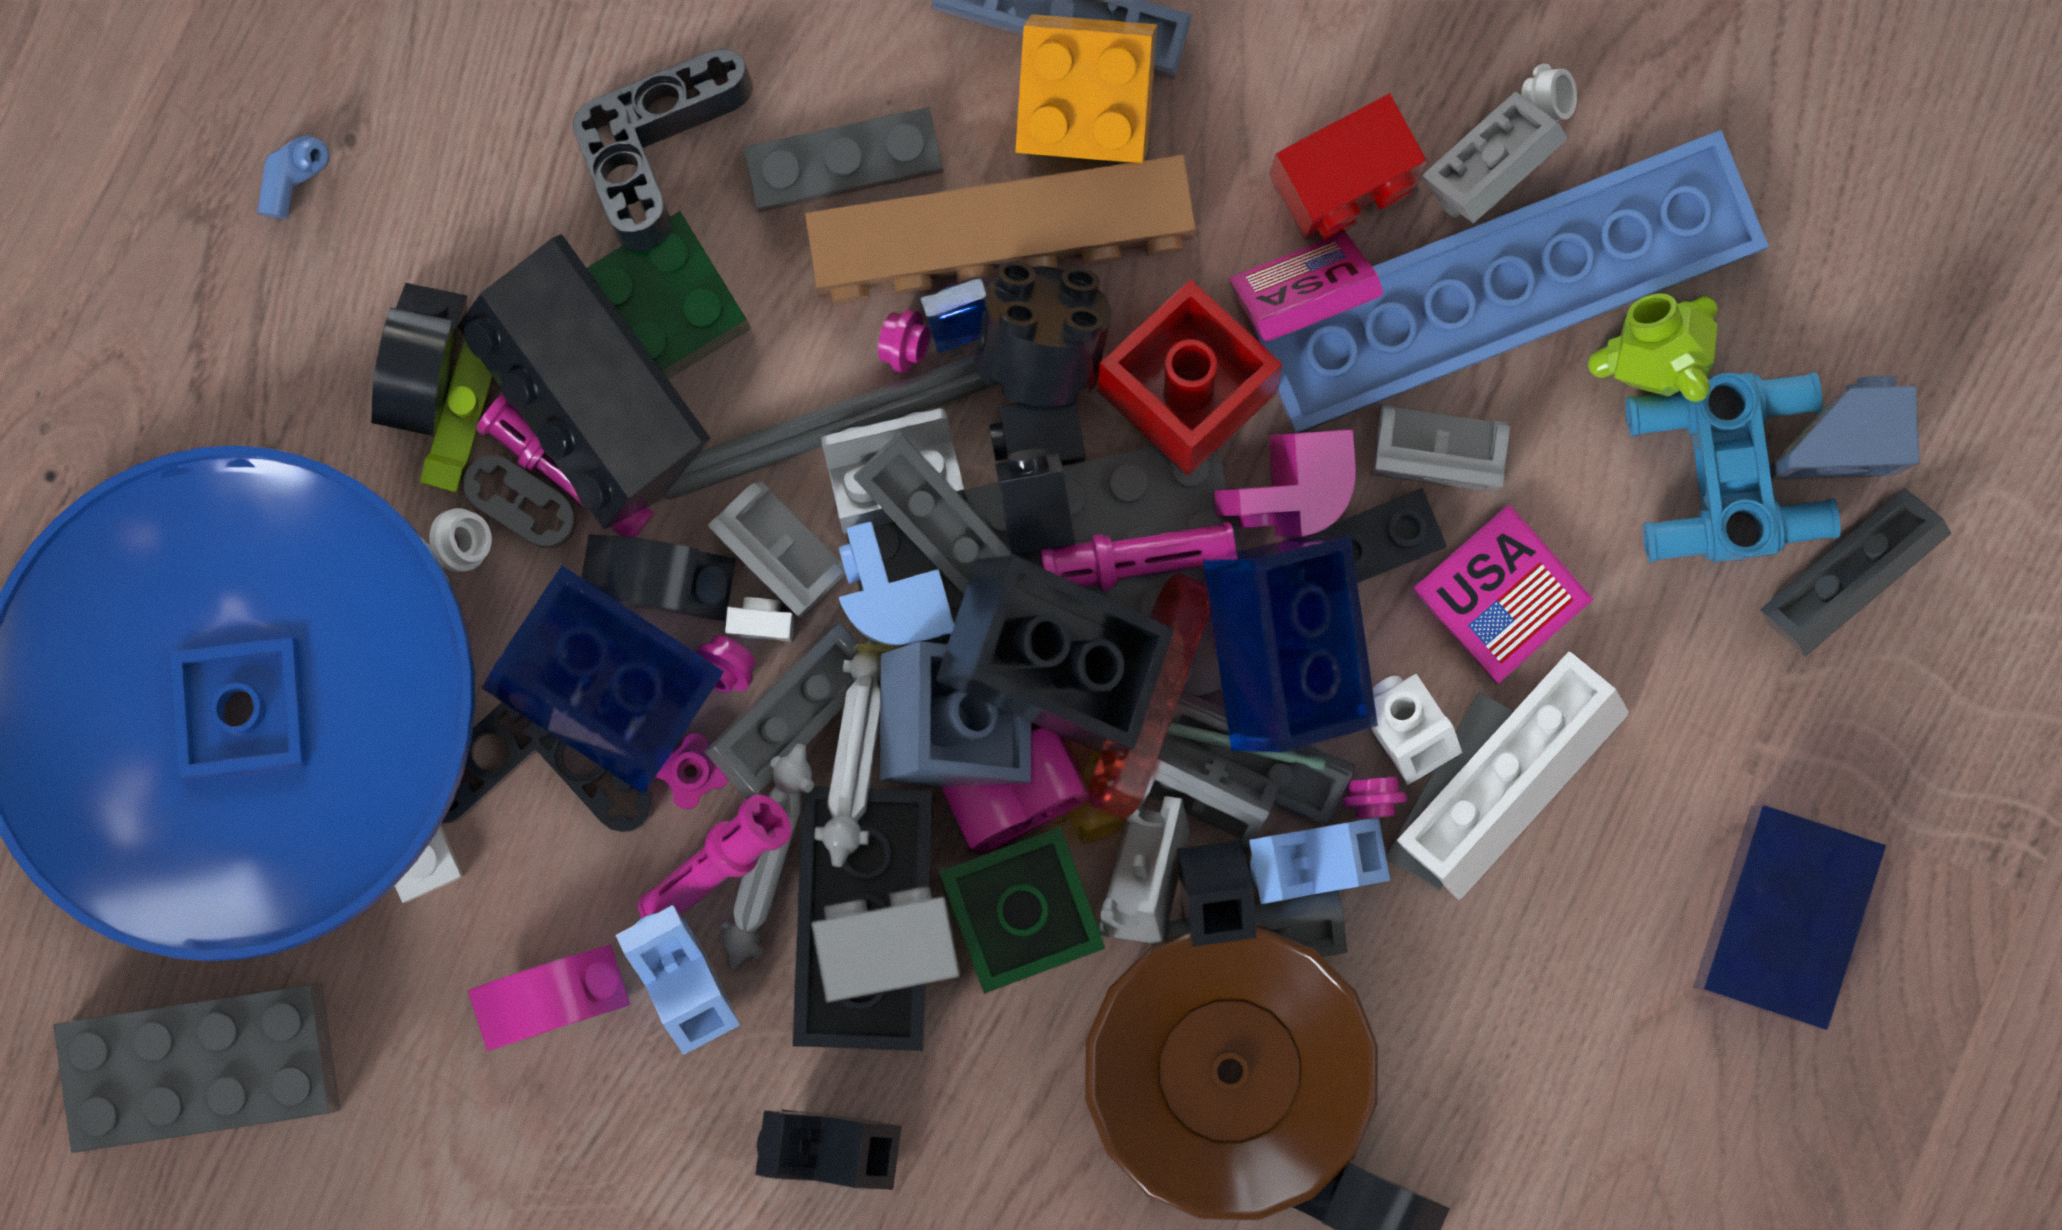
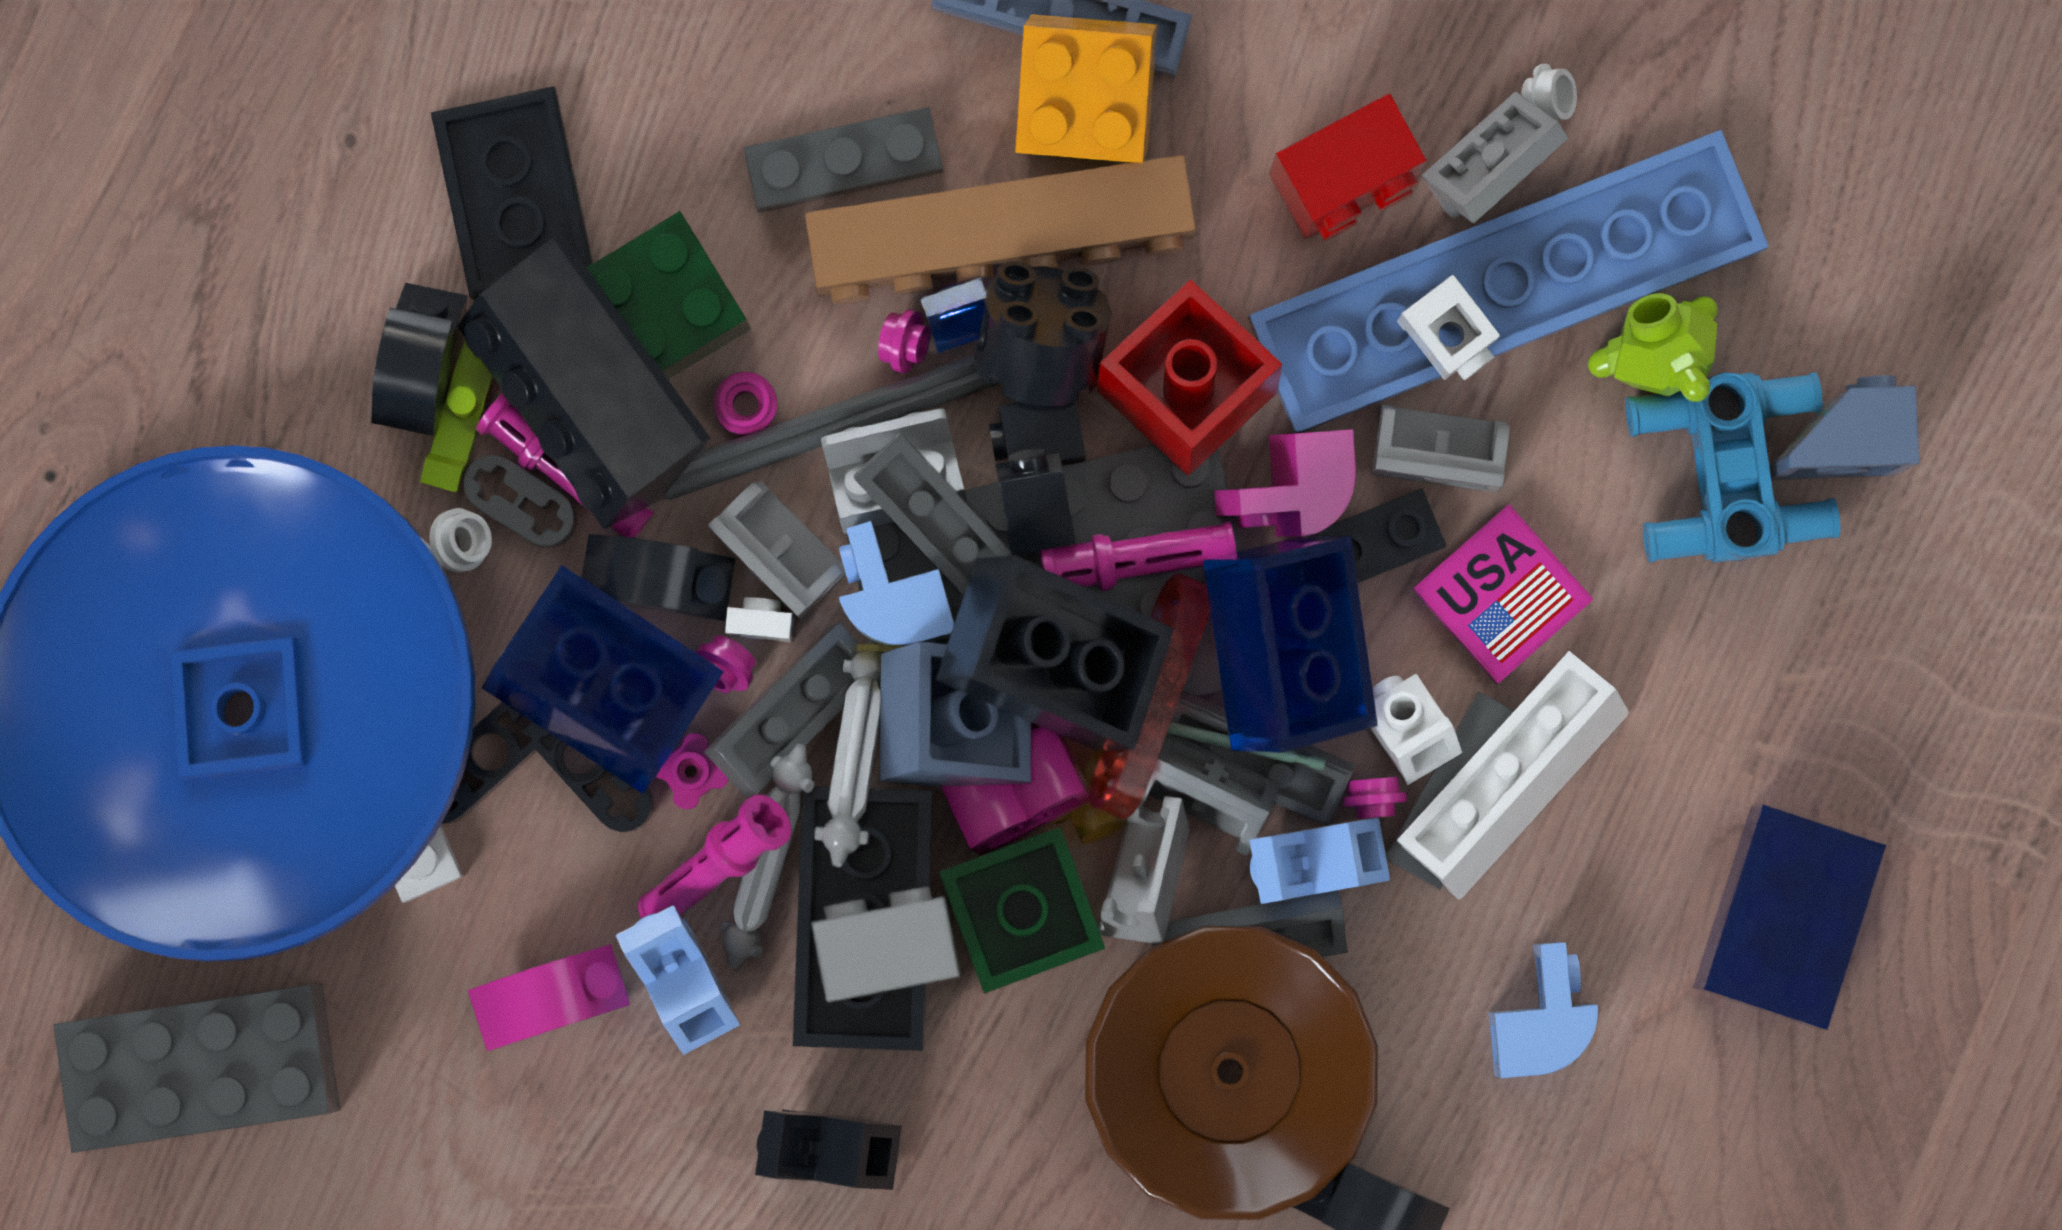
(285, 170): medium blue arm -> none
(509, 182): none -> black tile
(636, 128): black beam -> none
(739, 384): none -> dark pink plate
(1216, 893): black brick -> none
(1306, 286): dark pink tile -> none
(1450, 306): none -> white brick
(1547, 1036): none -> light blue brick
(1855, 571): dark grey plate -> none

